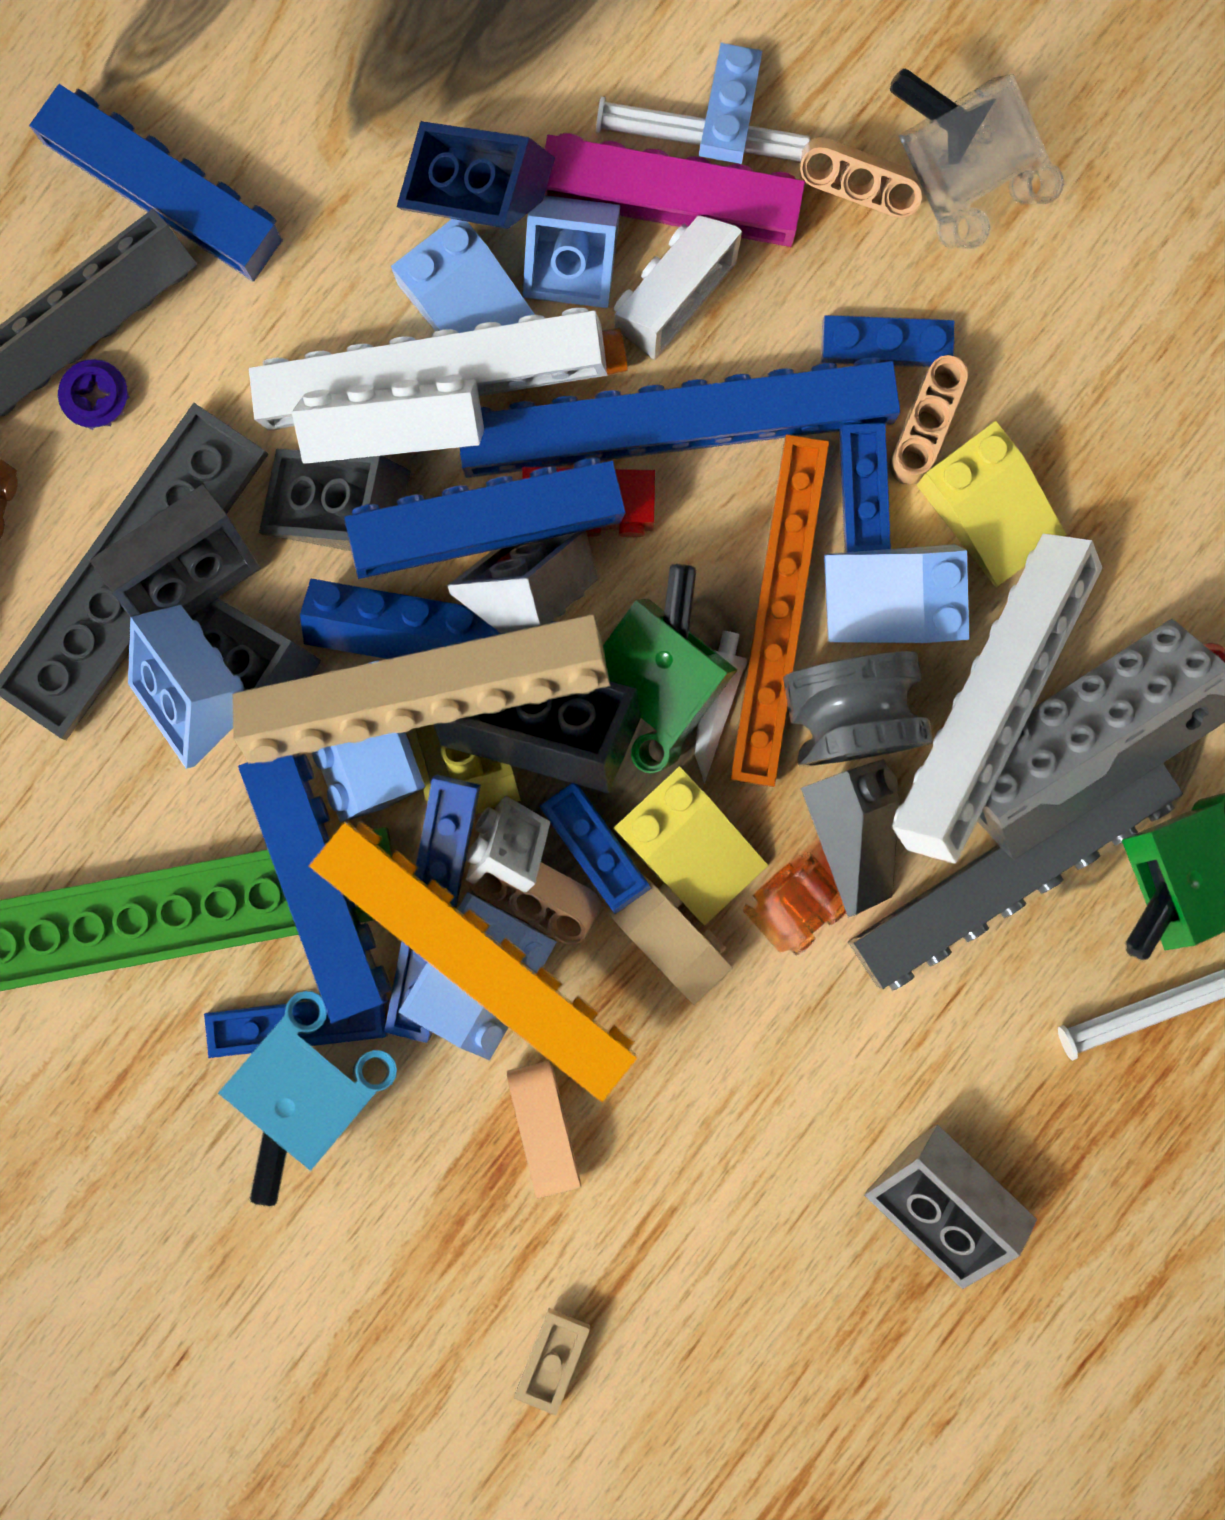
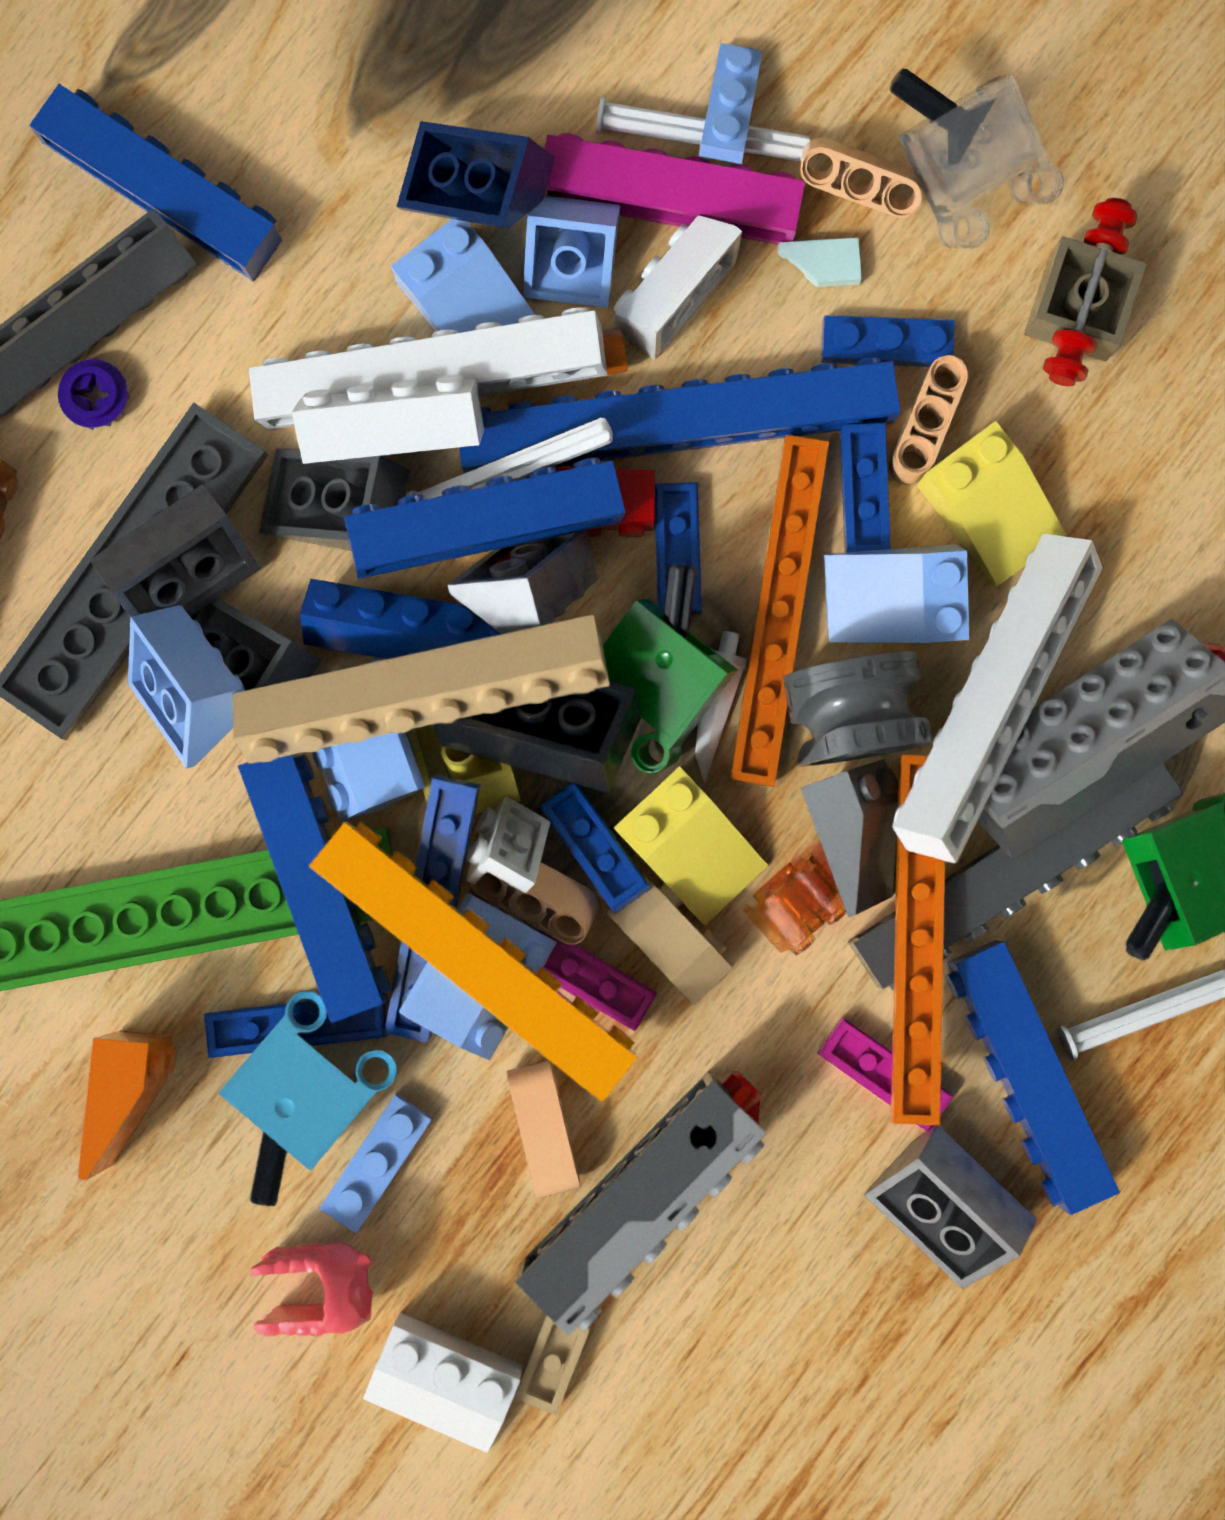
(122, 1085): none -> orange slope
(345, 1288): none -> coral piece
(376, 1163): none -> light blue plate
(444, 1382): none -> white slope
(541, 455): none -> white axle
(600, 983): none -> dark pink tile
(643, 1201): none -> dark grey piece
(677, 535): none -> blue tile
(825, 261): none -> light aqua tile
(865, 1061): none -> dark pink tile
(917, 976): none -> orange plate
(1032, 1078): none -> blue brick
(1087, 294): none -> dark tan brick

